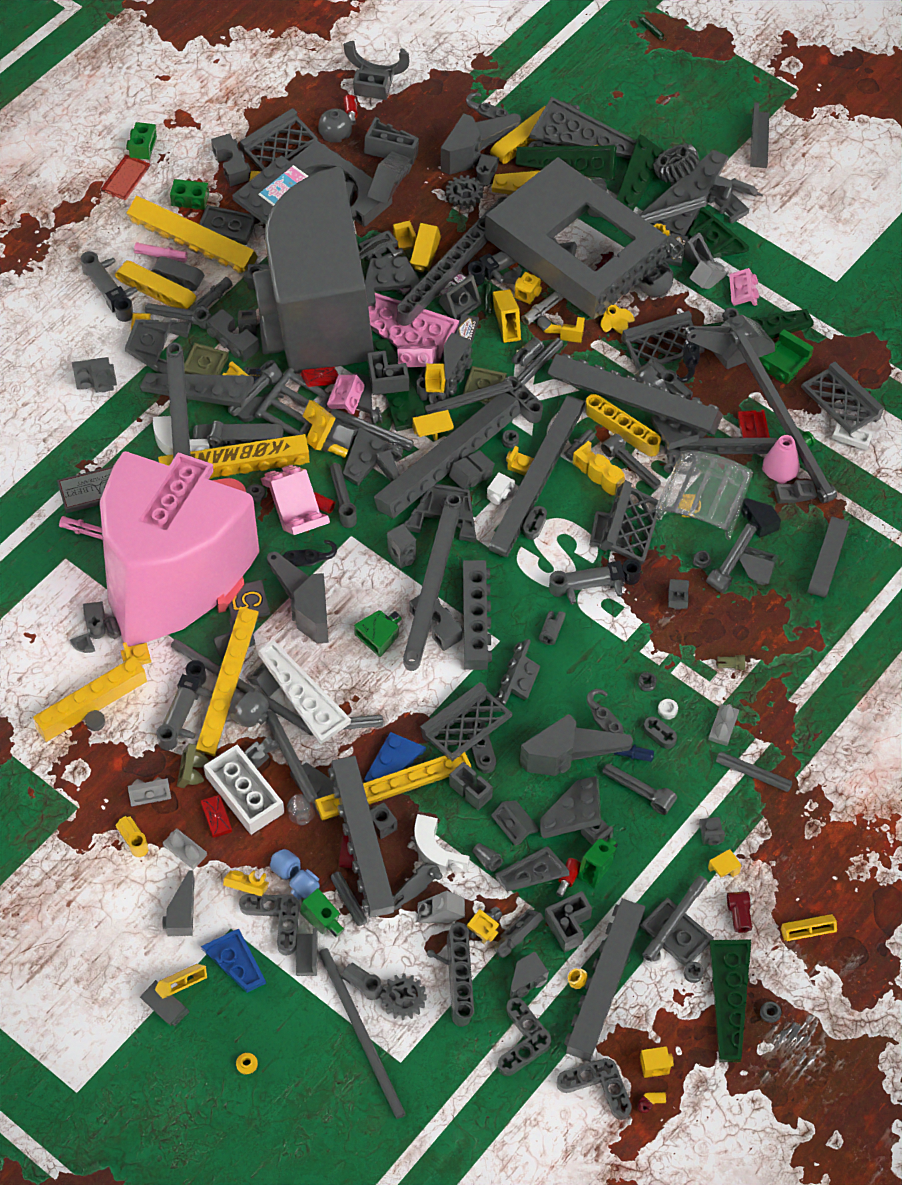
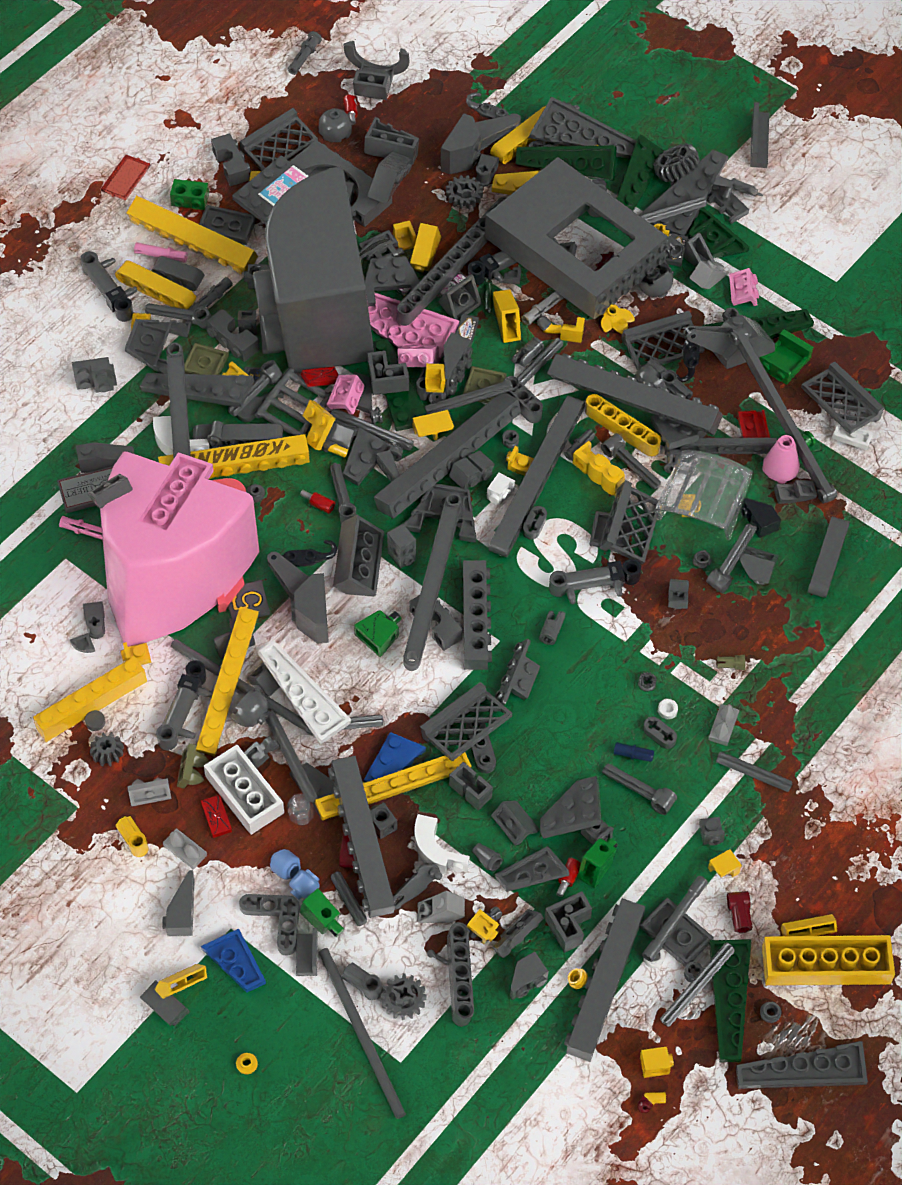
(99, 455): none -> dark grey slope
(106, 749): none -> dark grey gear
(110, 490): none -> dark grey slope
(112, 627): dark grey piece -> none
(142, 140): green brick -> none
(250, 884): yellow plate -> none
(294, 499): bright pink bracket -> none
(307, 48): none -> dark grey pin
(358, 557): none -> dark grey slope
(527, 287): yellow brick -> none
(530, 1035): dark grey beam -> none
(562, 742): dark grey slope -> none
(605, 1080): dark grey beam -> none
(653, 29): dark green piece -> none
(697, 984): none -> axle
(820, 1068): none -> dark grey wing
(828, 960): none -> yellow brick

